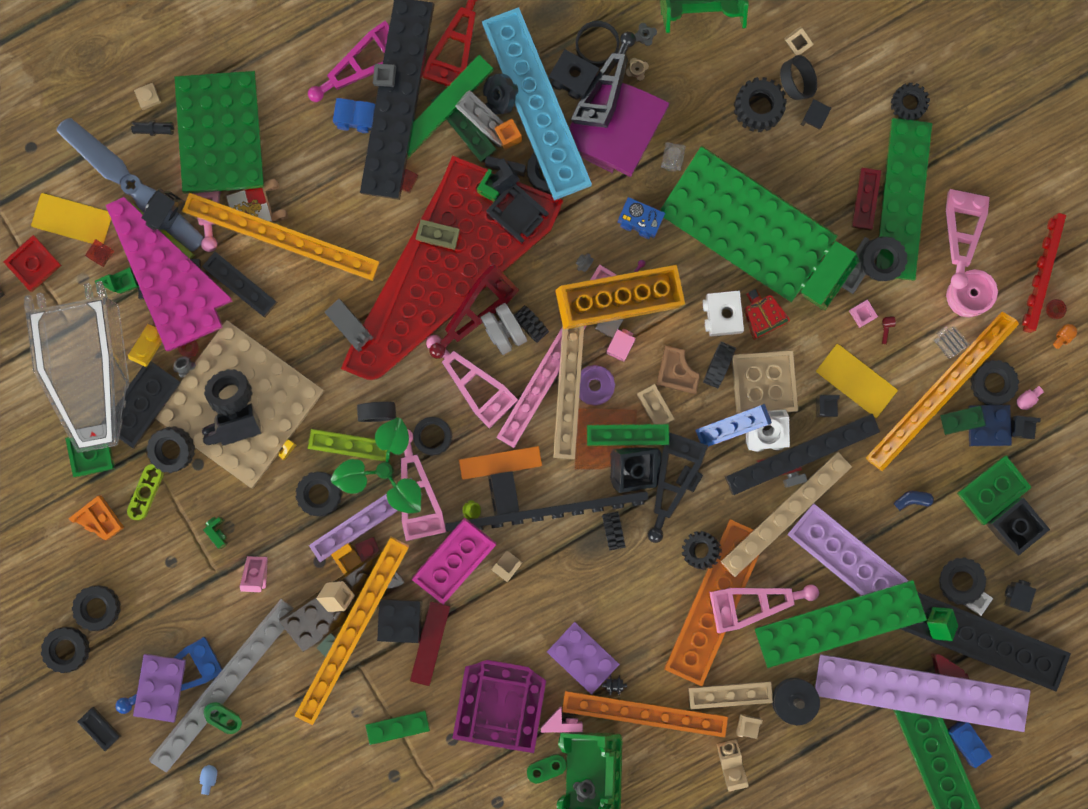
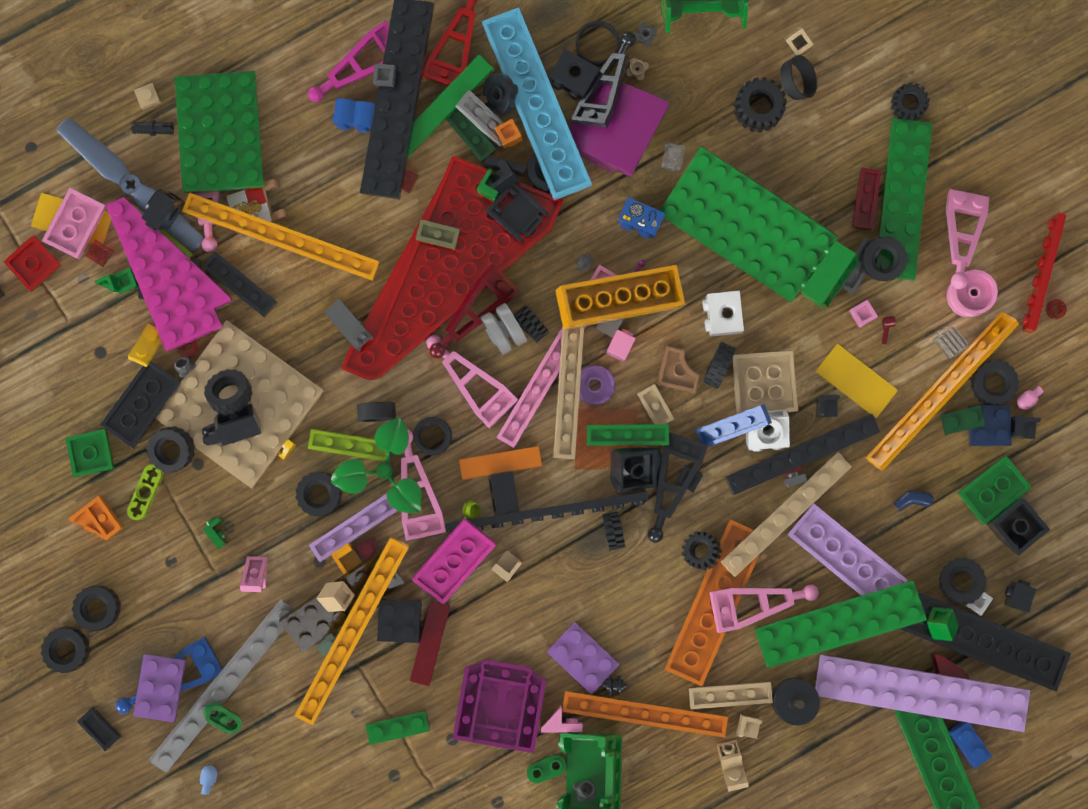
(74, 223): none -> bright pink plate
(81, 365): clear windscreen -> none
(763, 314): red torso -> none
(816, 114): black panel -> none
(1065, 335): orange cylinder -> none

